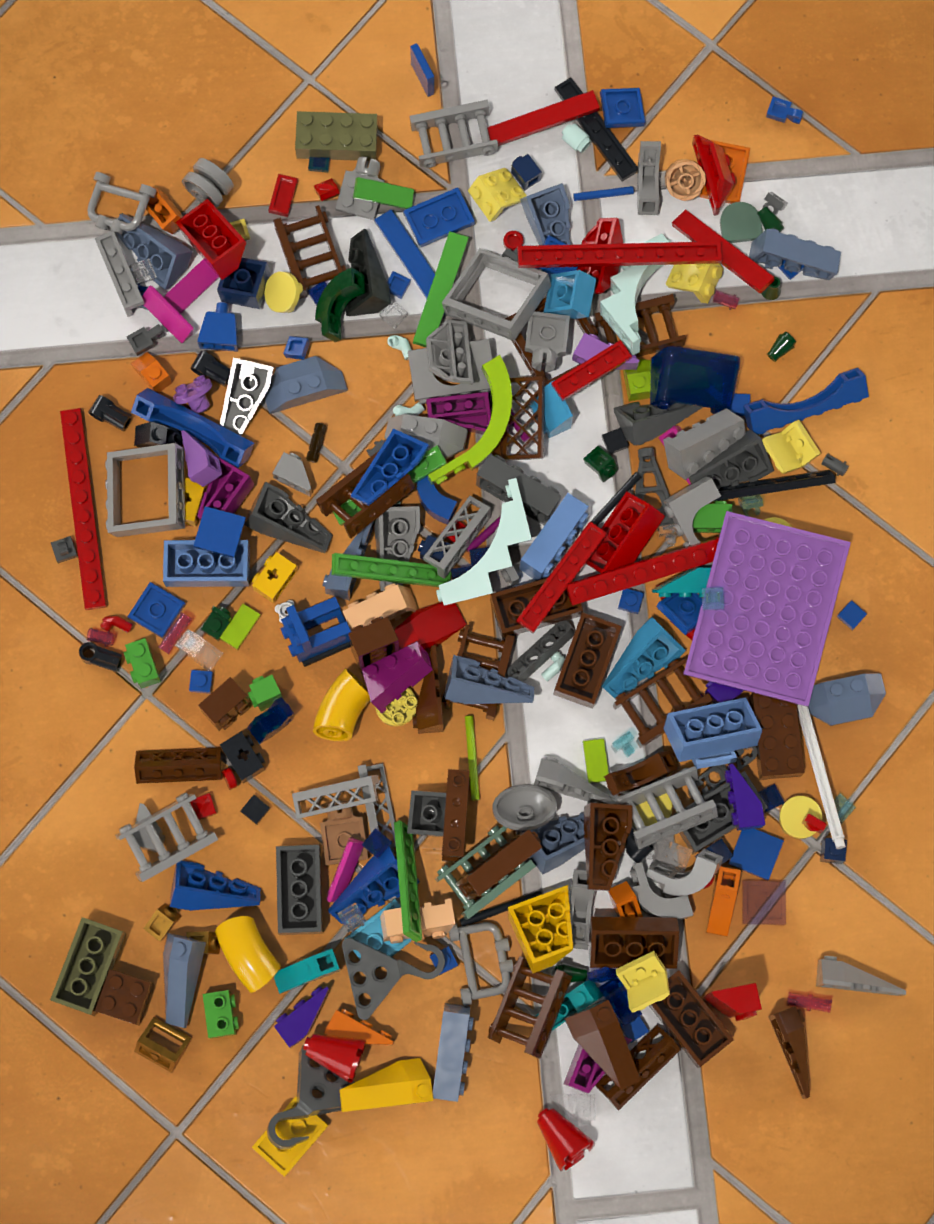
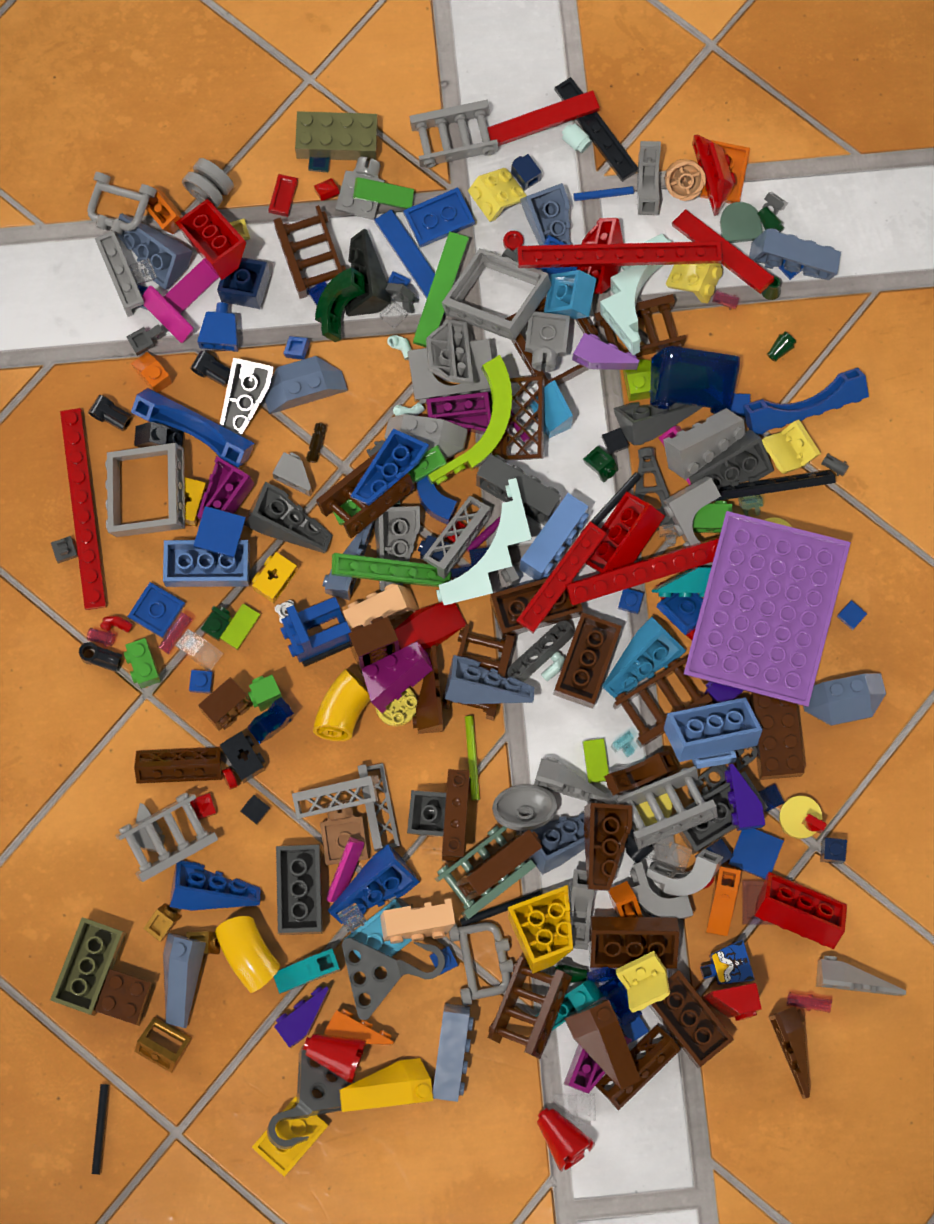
(100, 1129): none -> black bar
(194, 394): medium lavender plate -> none
(201, 462): medium lavender slope -> none
(219, 1014): bright green brick -> none
(282, 292): light yellow tile -> none
(376, 843): clear blue tile -> none
(402, 294): none -> dark grey plate
(408, 882): bright green tile -> none
(422, 69): blue tile -> none
(591, 370): red tile -> none
(622, 107): blue tile -> none
(712, 599): clear light blue tile -> none
(729, 965): none -> torso
(780, 111): blue plate -> none
(801, 910): none -> red slope
(821, 776): white piece -> none
(843, 807): clear light blue tile -> none

